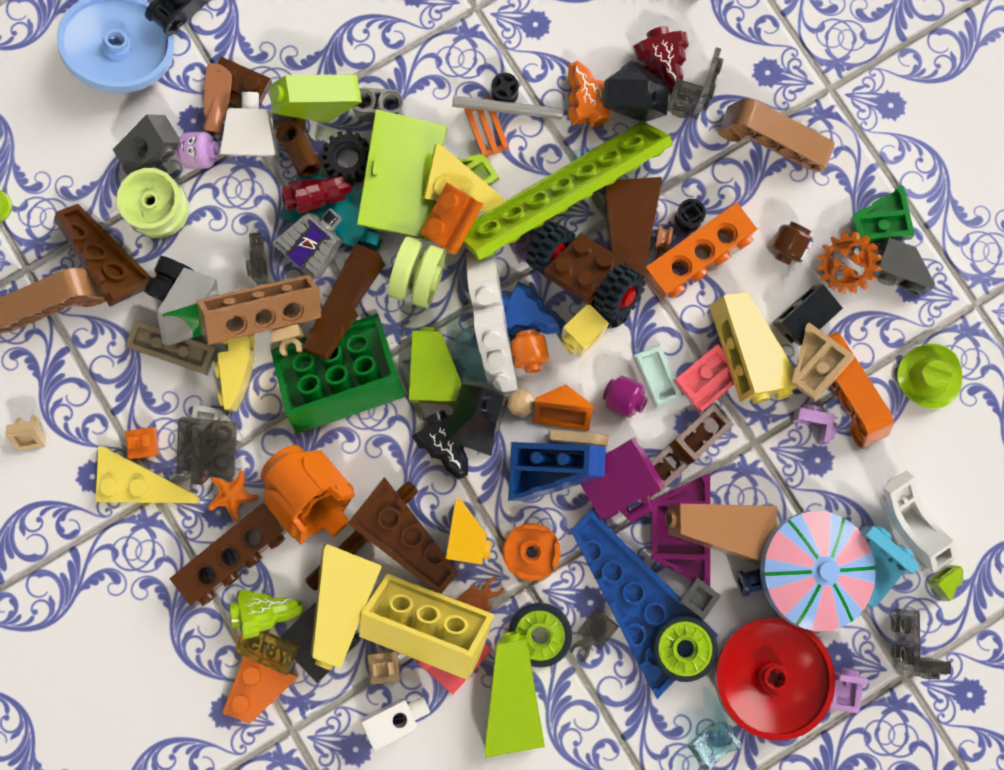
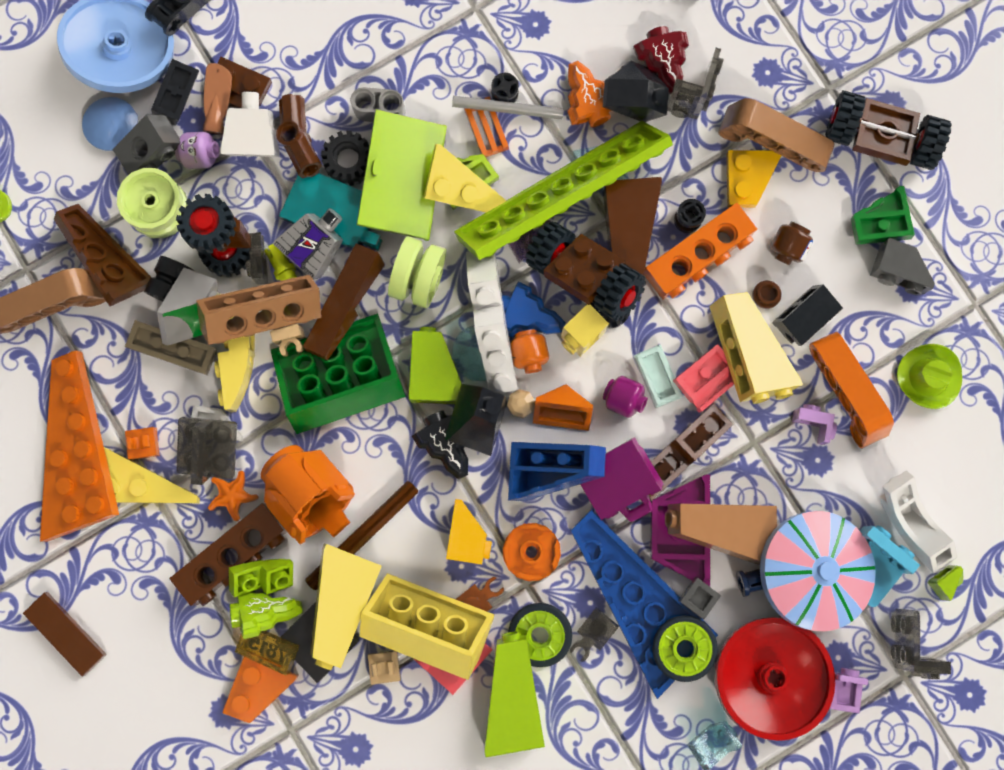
(26, 434): tan tile -> none
(64, 634): none -> reddish brown tile
(76, 467): none -> orange wing
(108, 122): none -> medium blue dish
(174, 91): none -> black hinge
(215, 234): none -> black plate
(263, 574): none -> lime slope
(283, 268): none -> neon yellow pin
(314, 96): lime slope -> none
(314, 193): dark red rock -> none
(380, 726): white torso -> none
(399, 534): reddish brown wing -> none
(451, 218): orange plate -> none
(578, 438): tan tile -> none
(663, 238): nougat bush -> none
(748, 175): none -> yellow wing
(766, 294): none -> reddish brown plate
(819, 363): tan wing -> none
(846, 247): orange gear -> none
(888, 131): none -> plate

